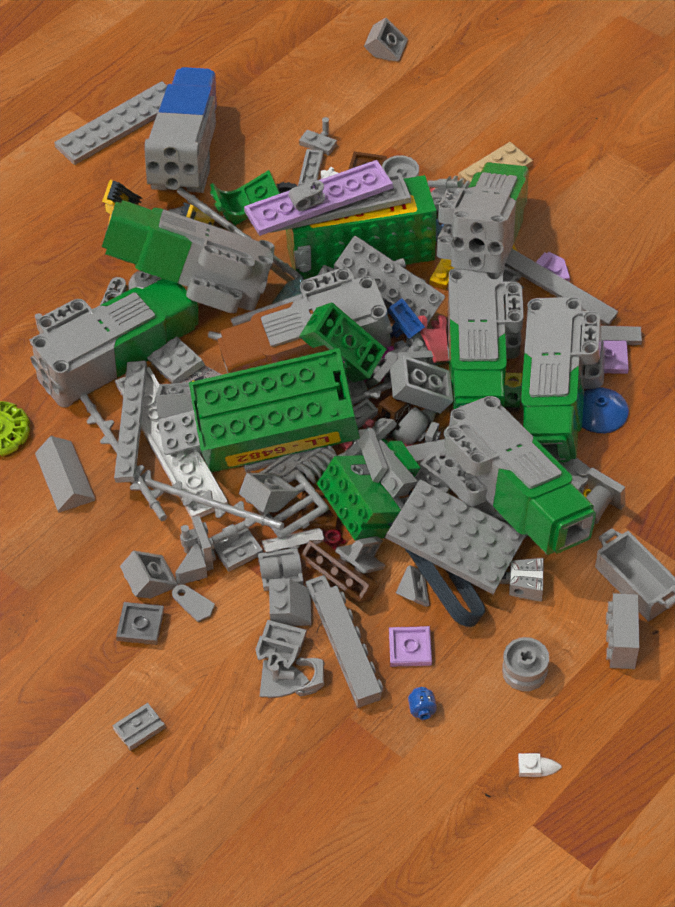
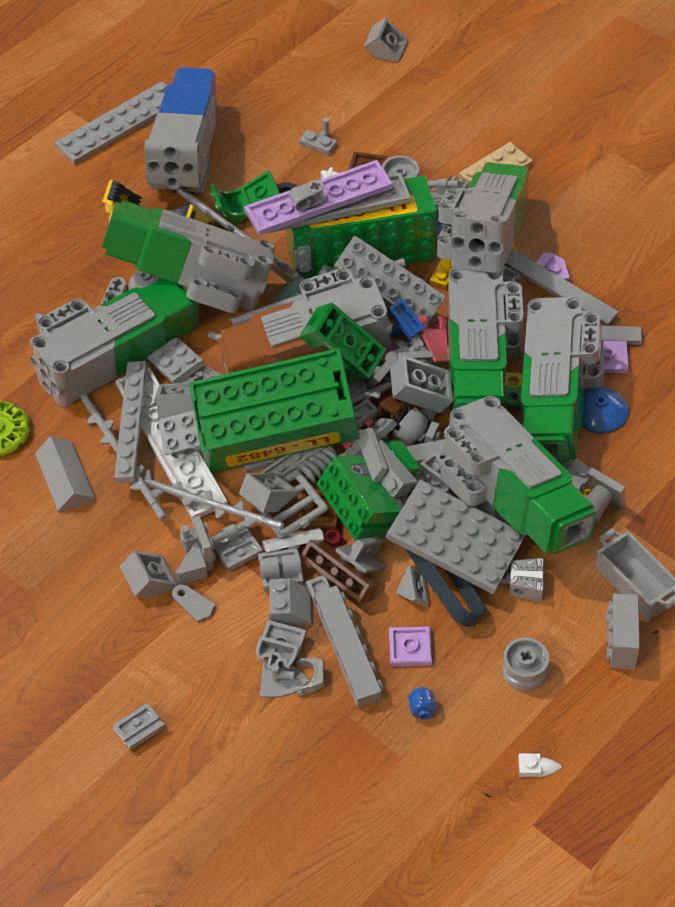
(140, 623): flat silver plate -> none
(311, 166): light grey tile -> none

